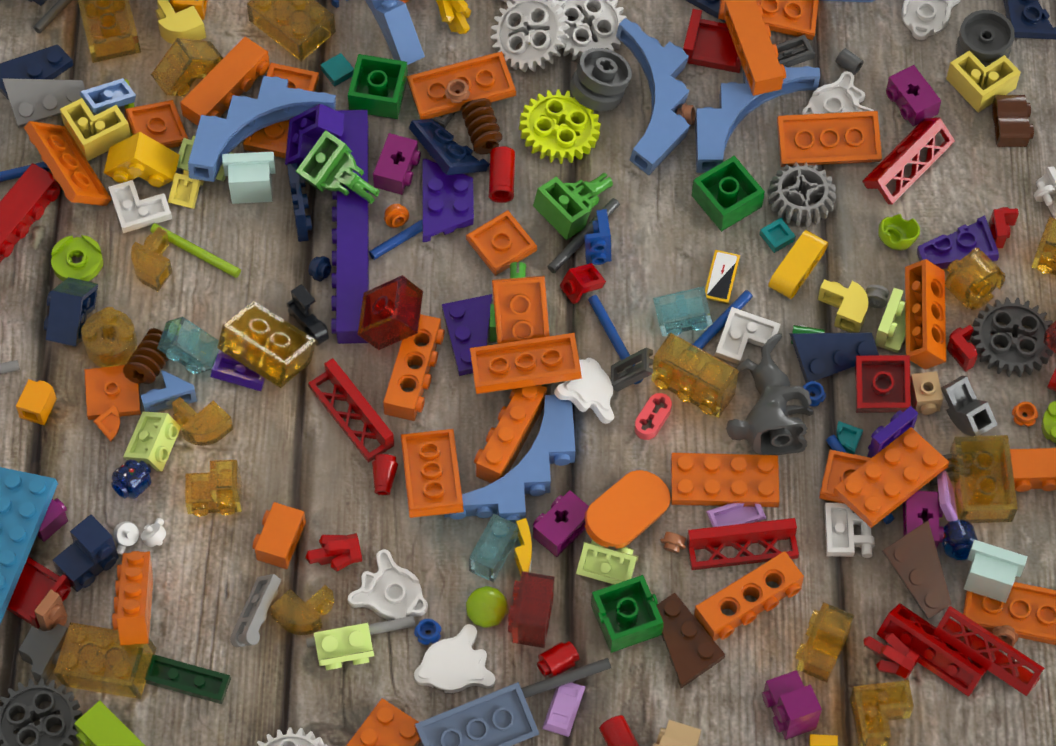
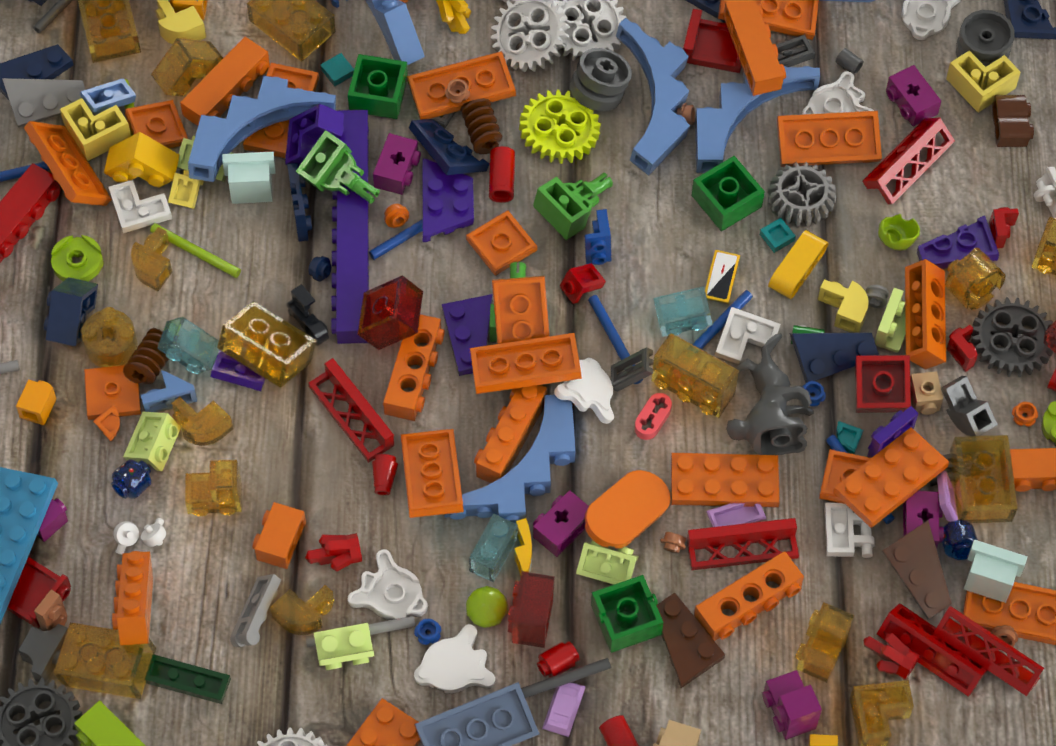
(88, 555): dark blue brick -> none
(573, 246): dark grey piece -> none

